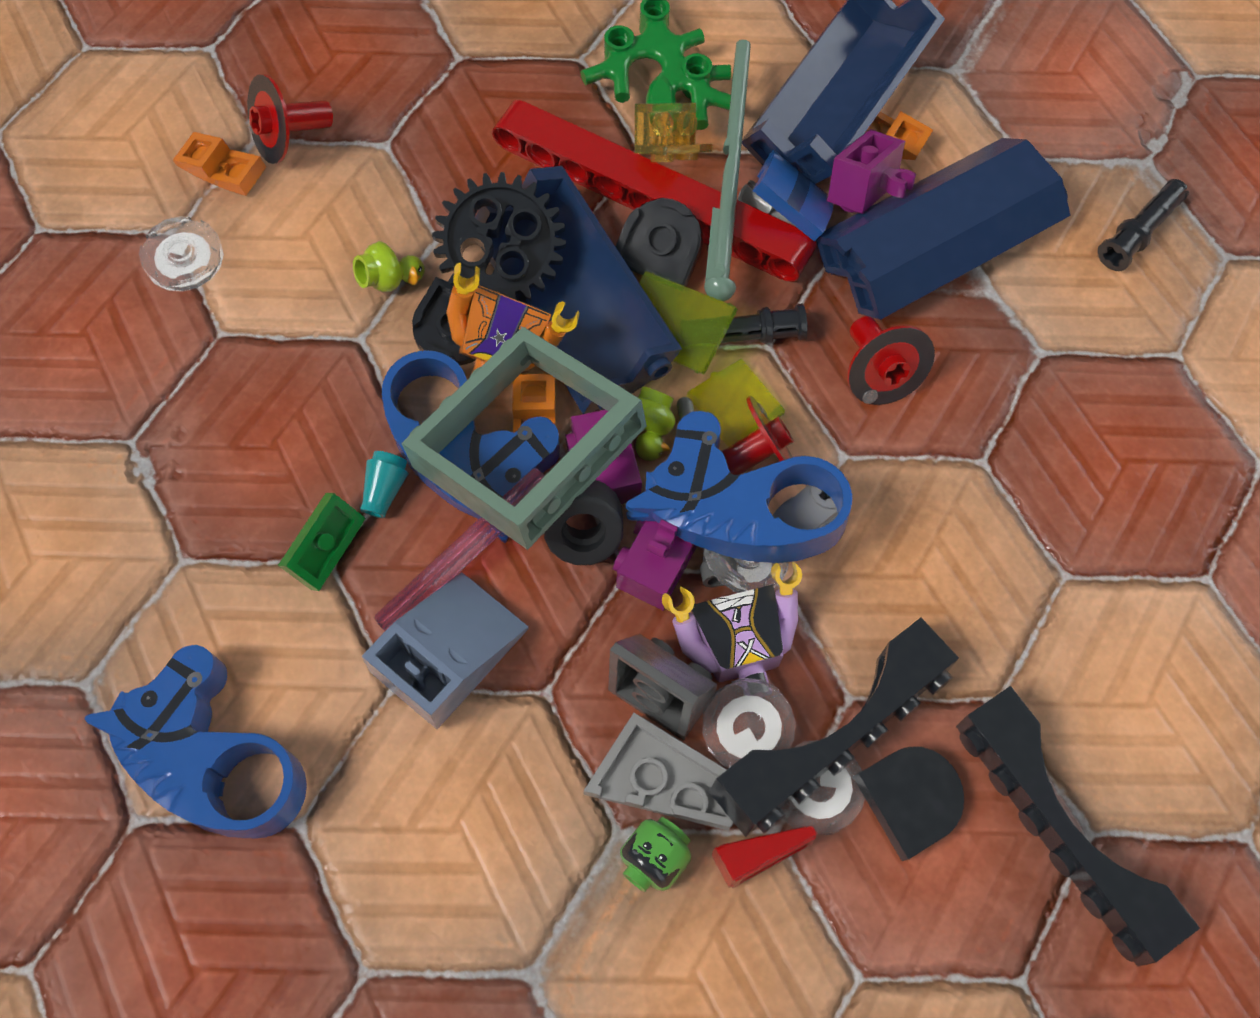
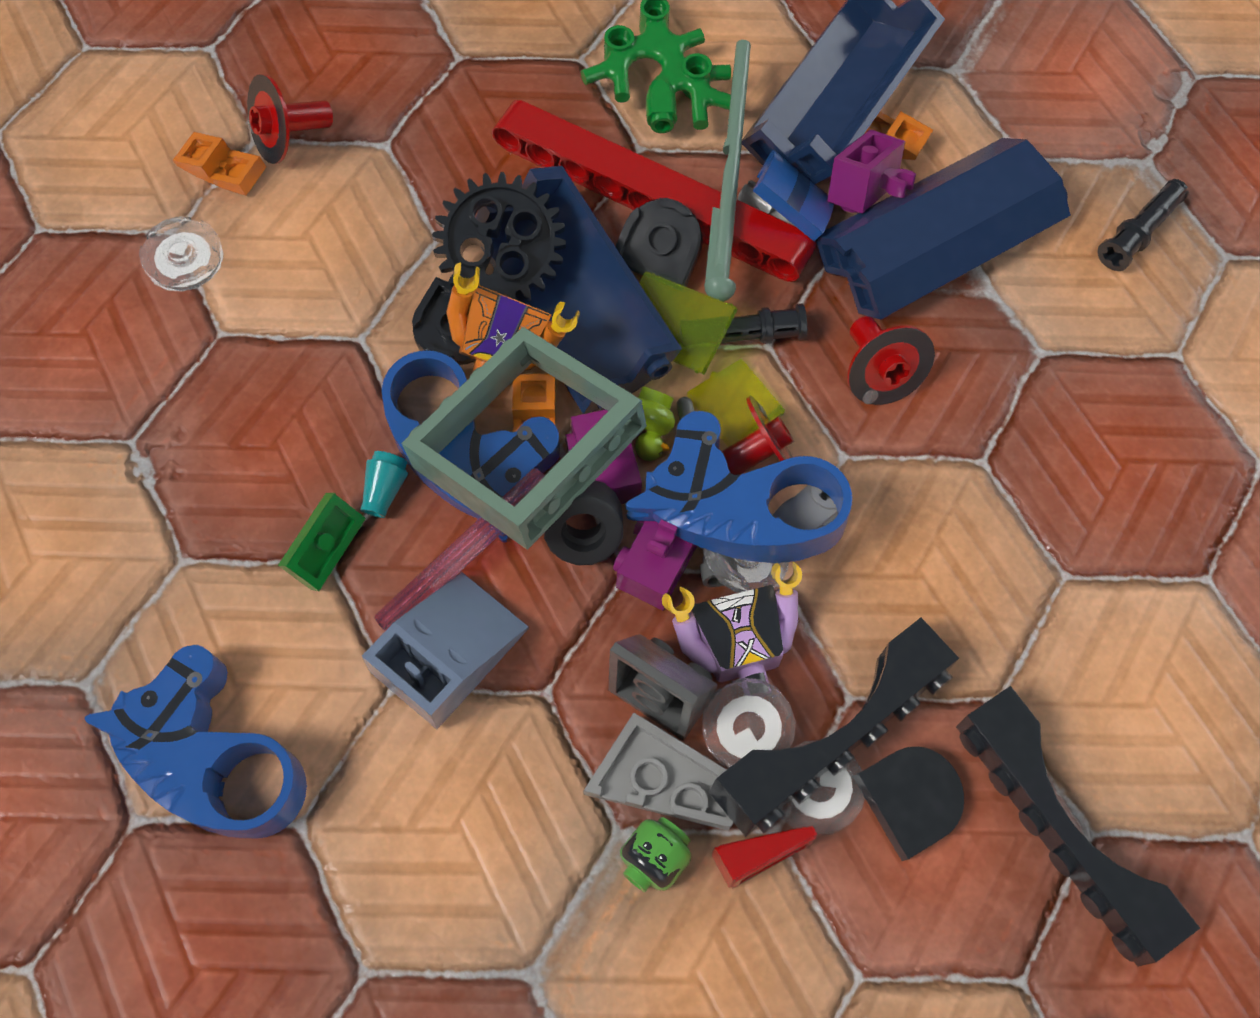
(381, 269): lime animal -> none
(667, 131): clear yellow bracket -> none

